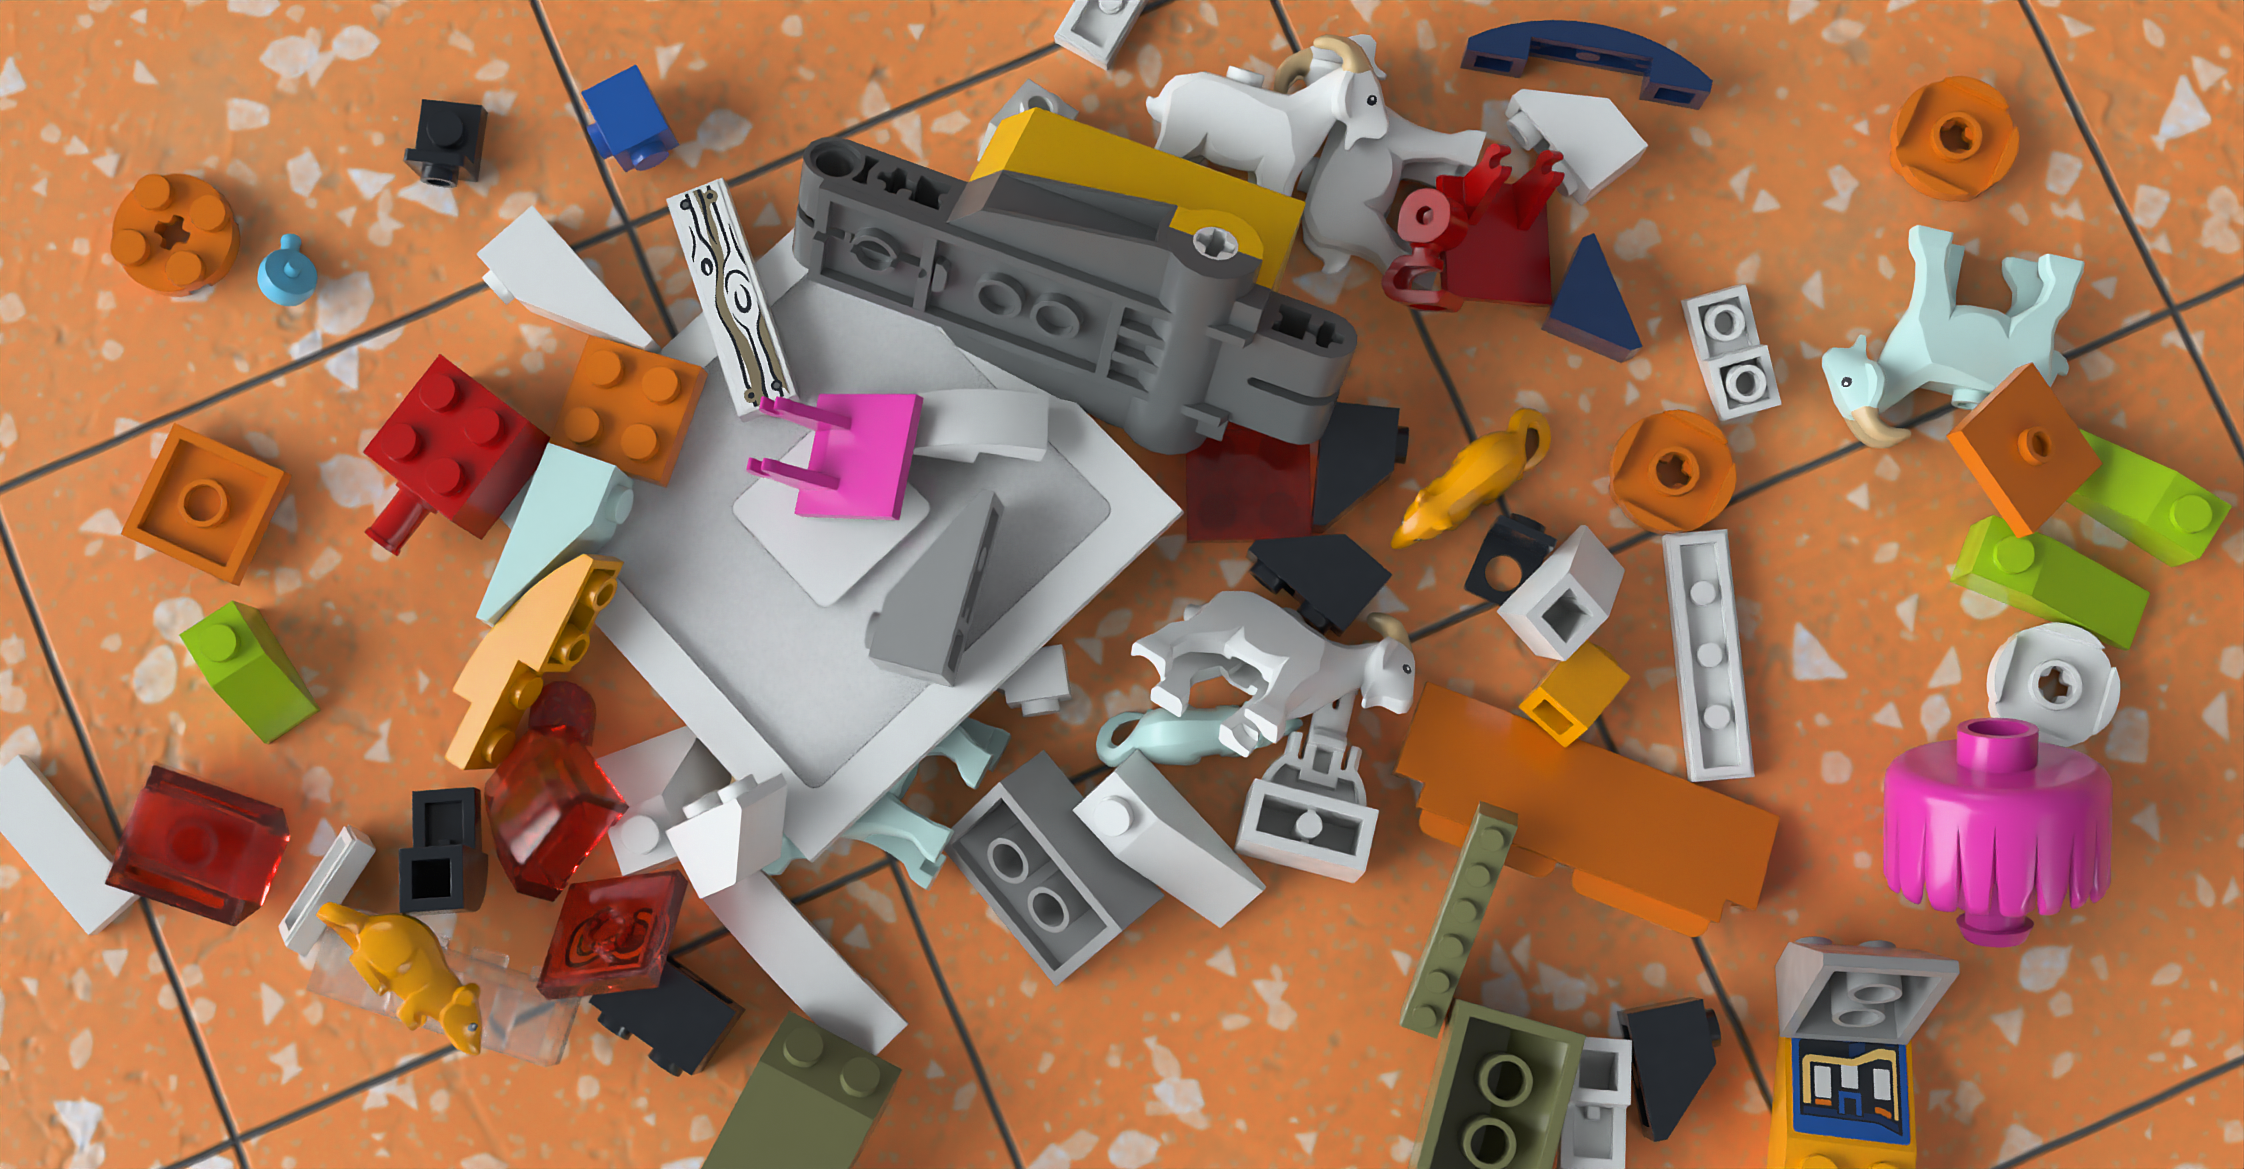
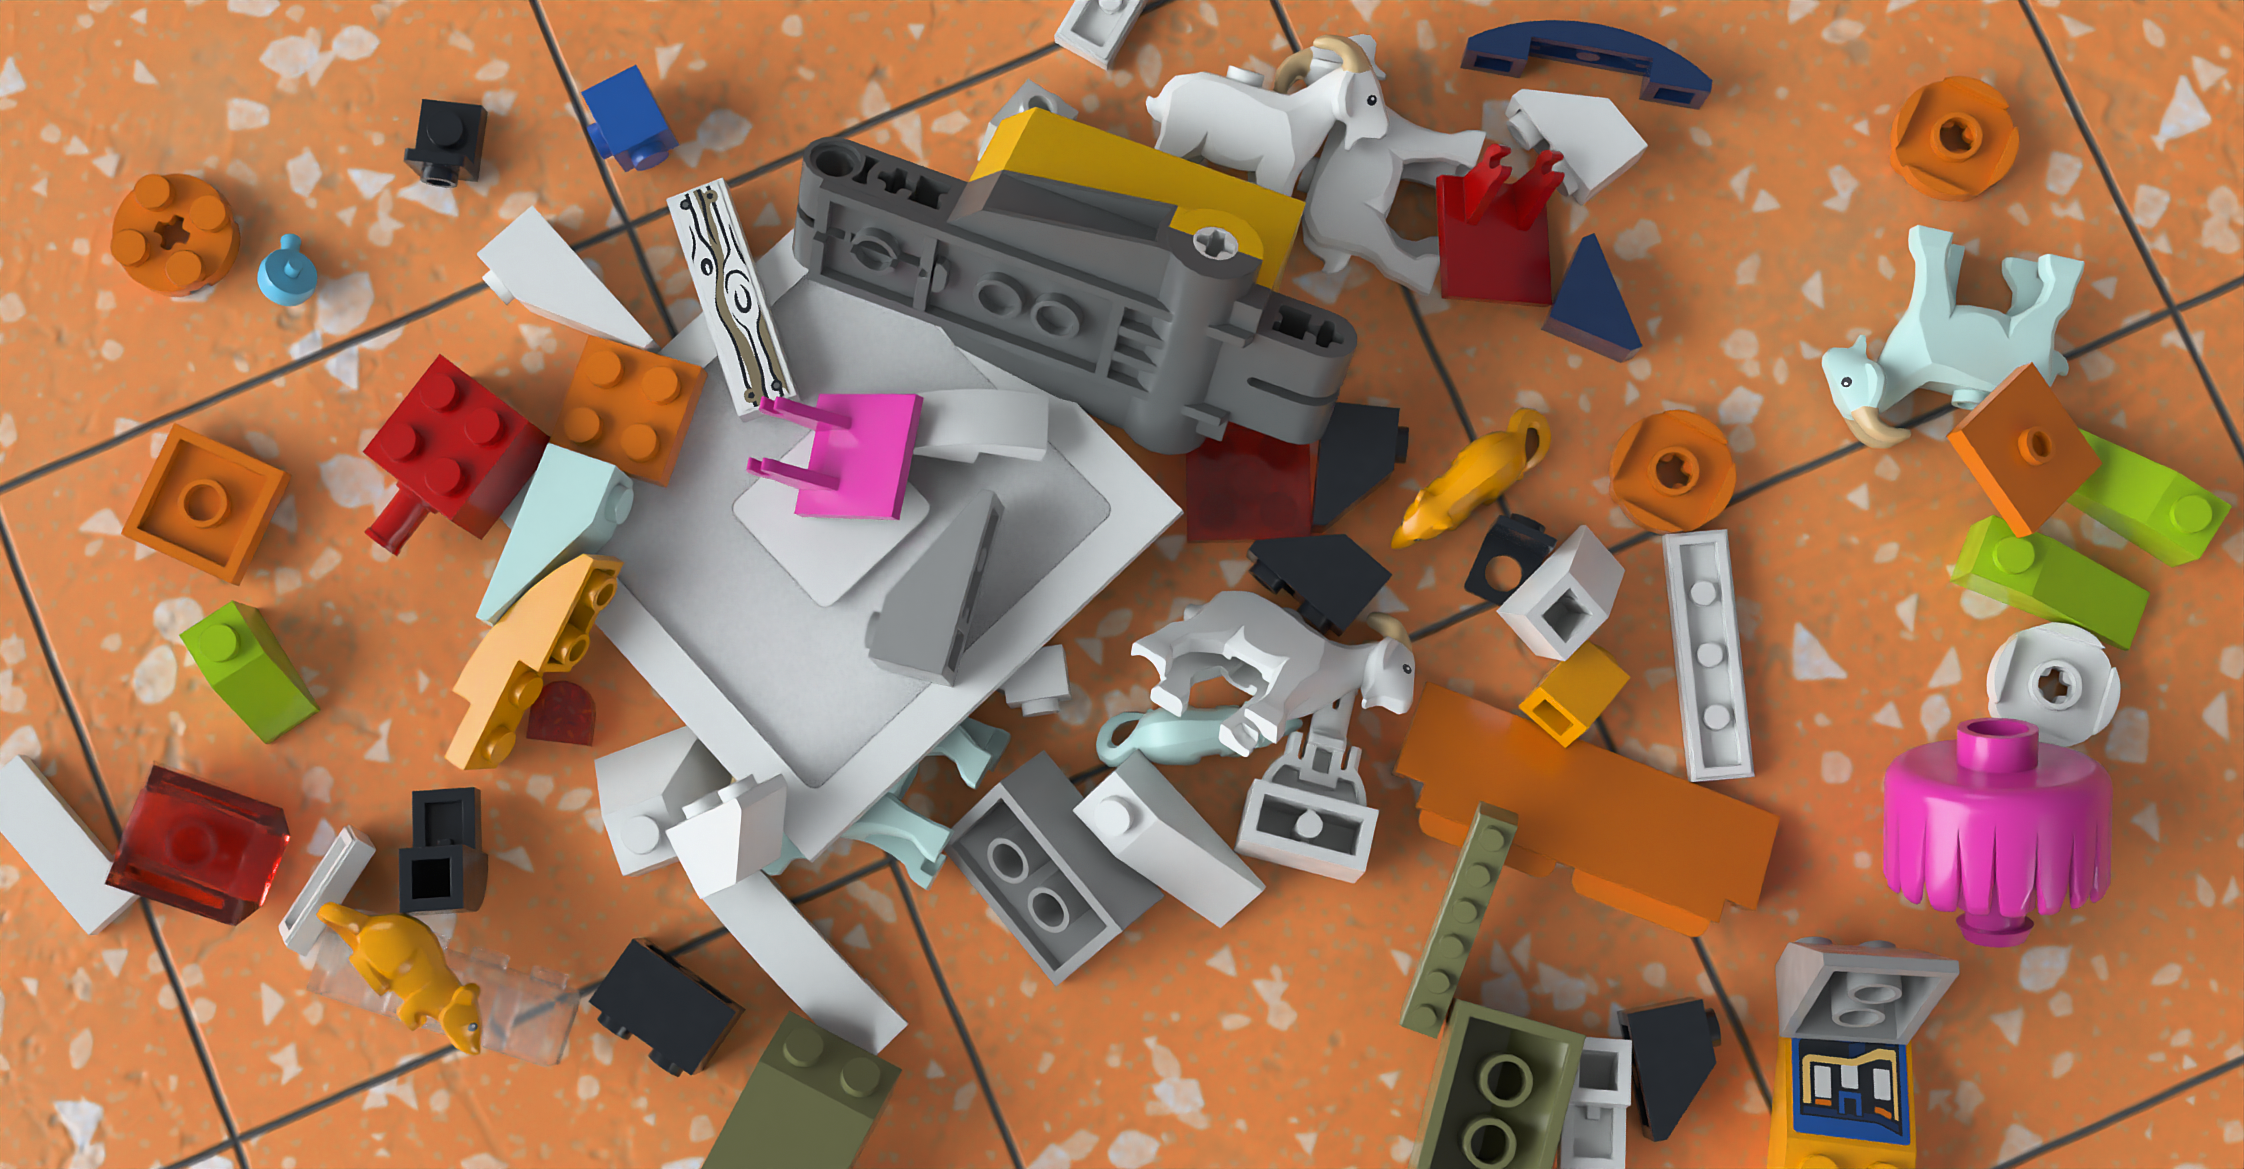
(548, 809): clear red slope -> none
(613, 935): clear red tile -> none
(1430, 226): red leg -> none
(1730, 353): white slope -> none

